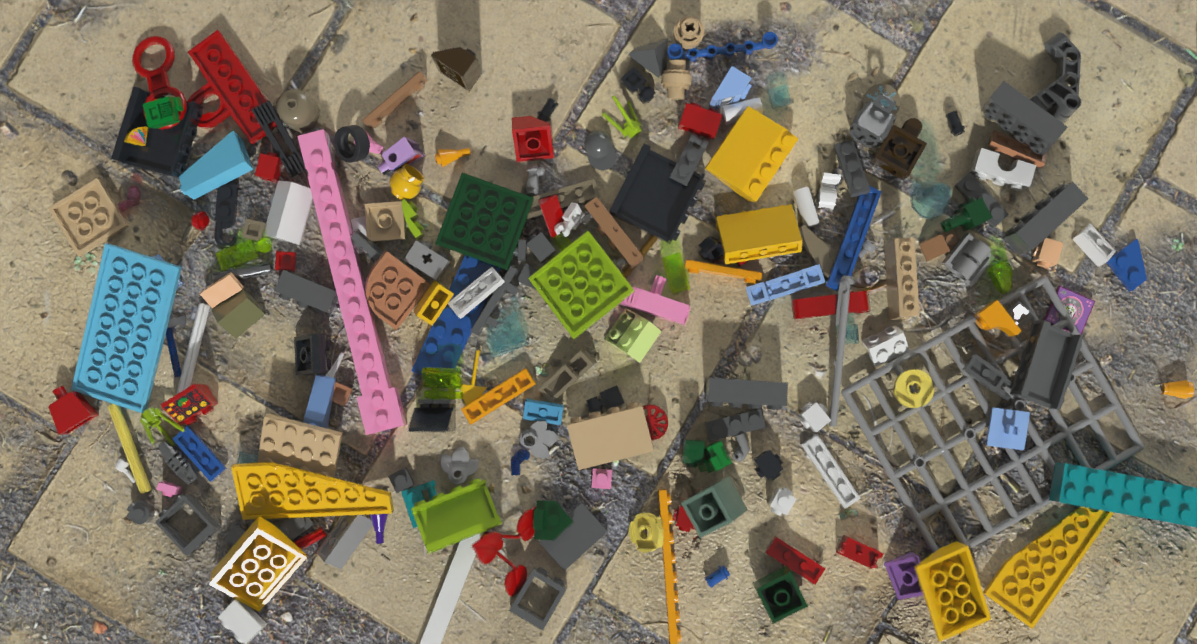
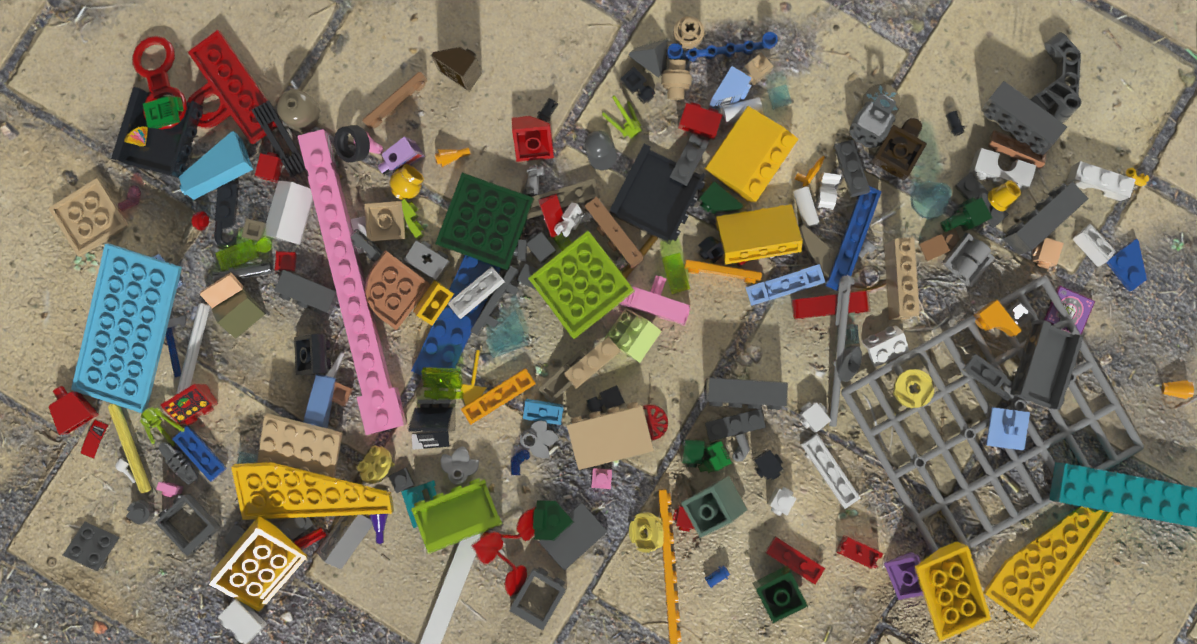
(91, 546): none -> dark grey hinge
(93, 439): none -> red sticker
(375, 465): none -> light yellow plate
(430, 440): none -> sticker
(592, 362): none -> tan plate
(718, 200): none -> dark green slope
(758, 68): none -> tan brick
(811, 173): none -> light orange bar
(850, 363): none -> dark grey cap
(1001, 276): clear neon green rock -> none
(1004, 195): none -> yellow piece
(1111, 183): none -> white arch
(1140, 180): none -> yellow arm

